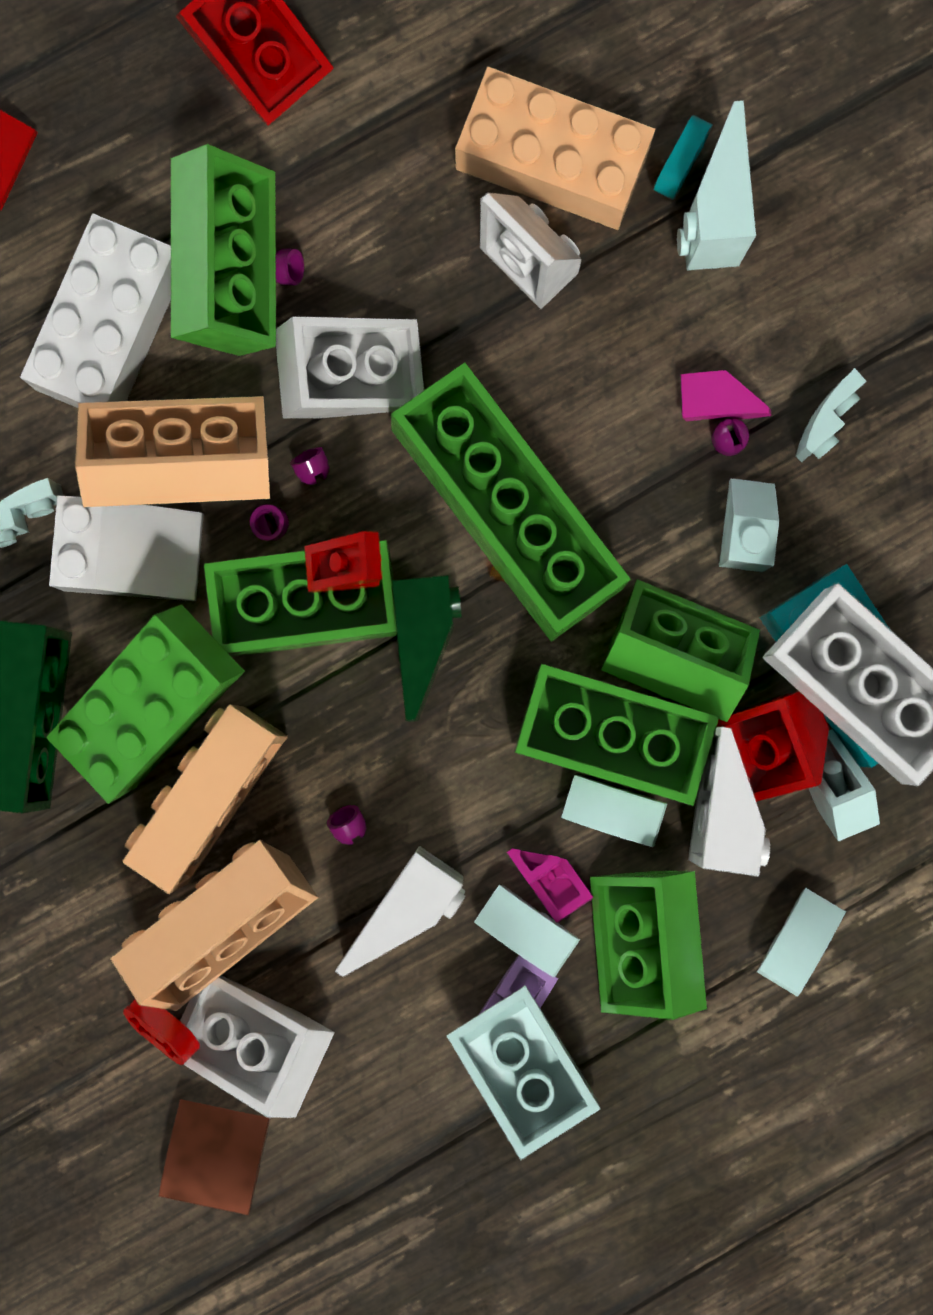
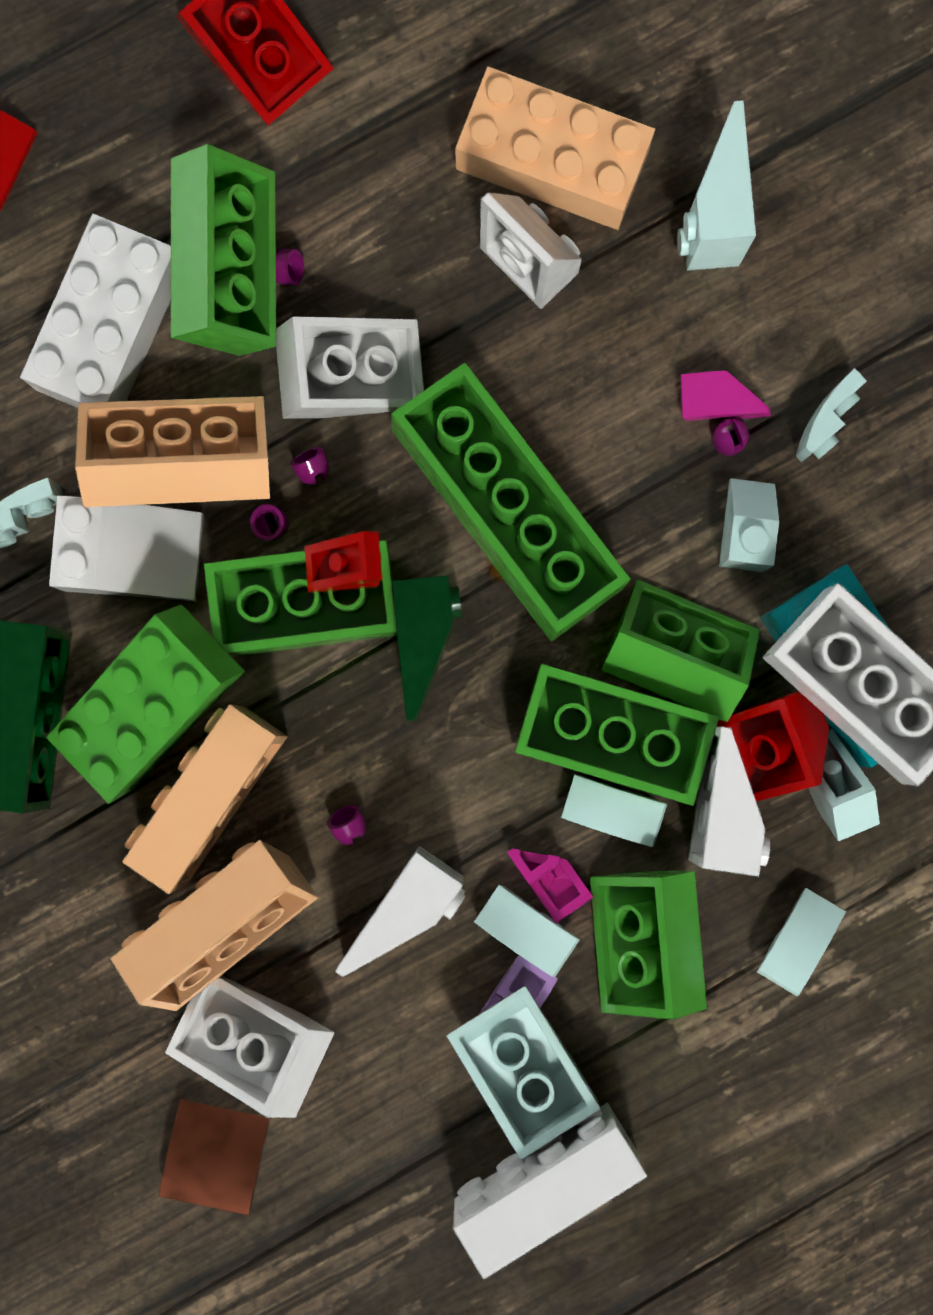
(163, 1031): red beam -> none
(545, 1191): none -> white brick
(683, 157): teal beam -> none

